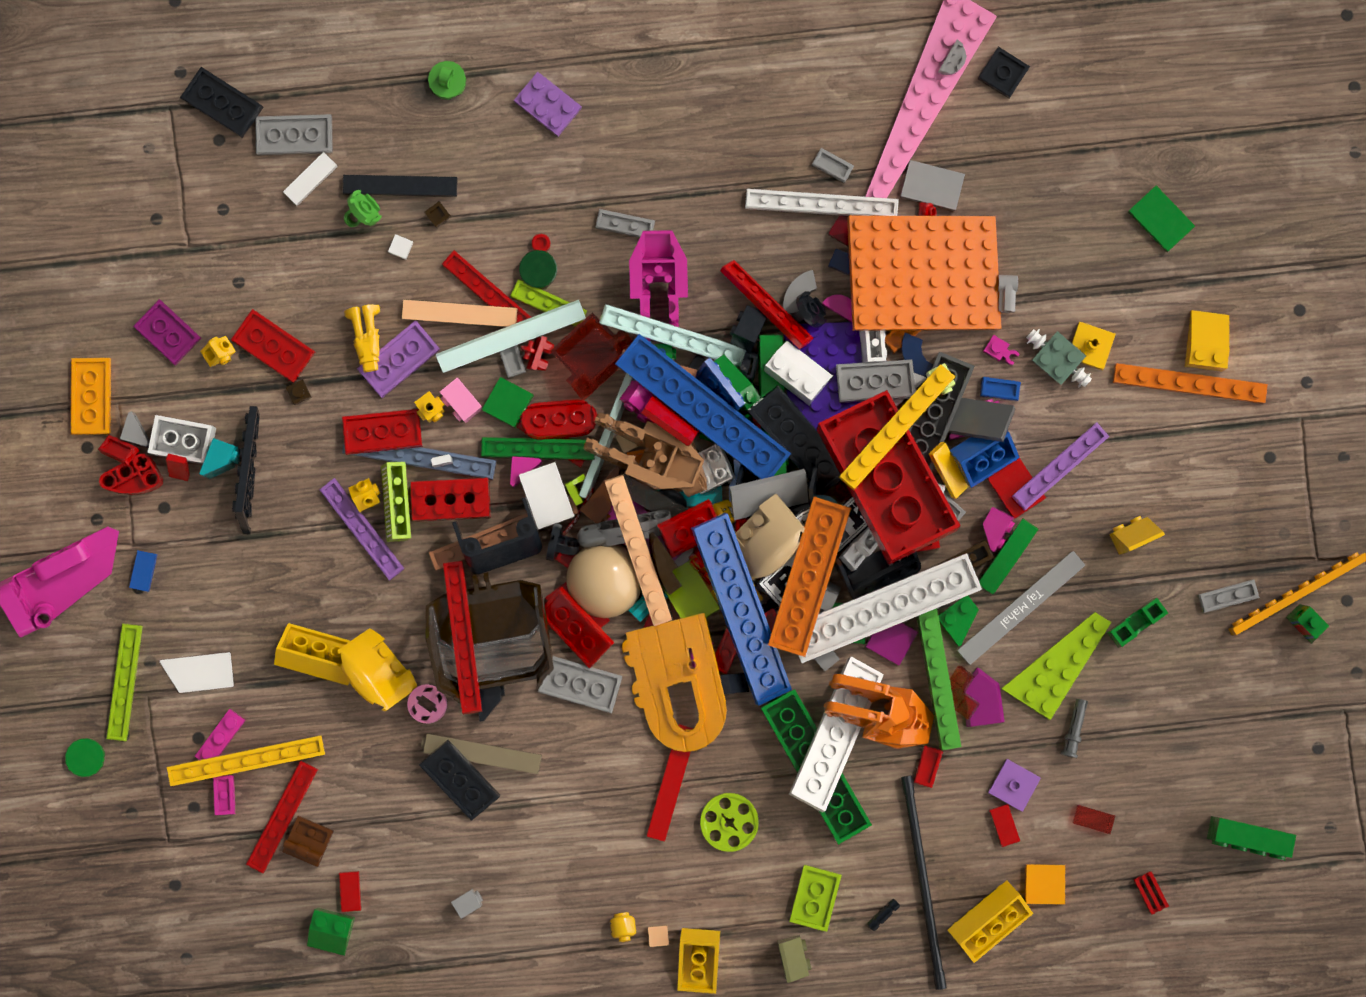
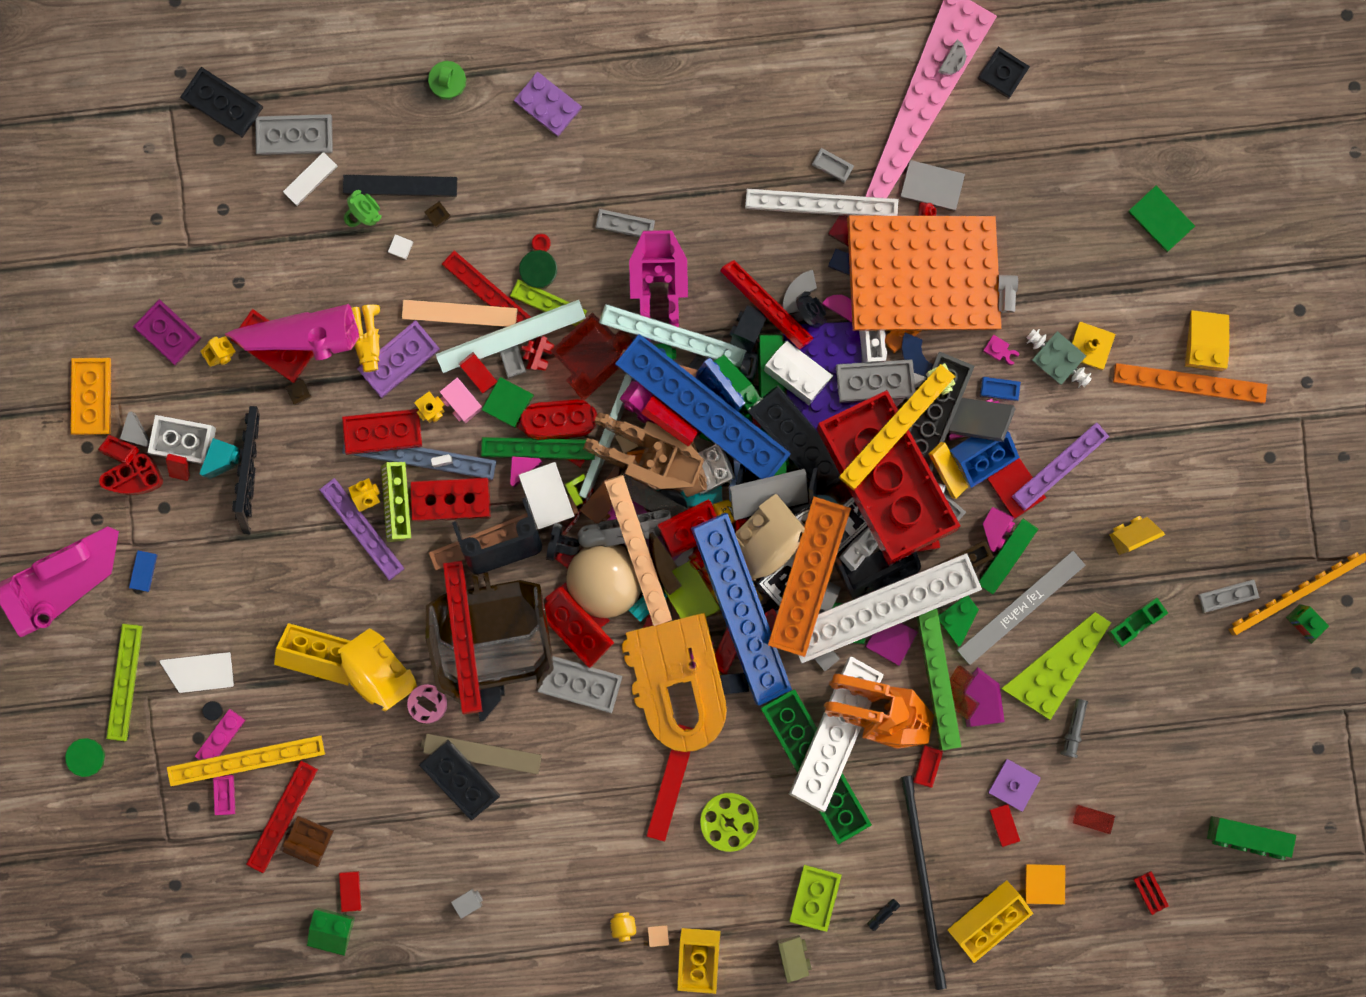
(212, 710): none -> black tile
(316, 331): none -> dark pink panel
(477, 372): none -> red tile

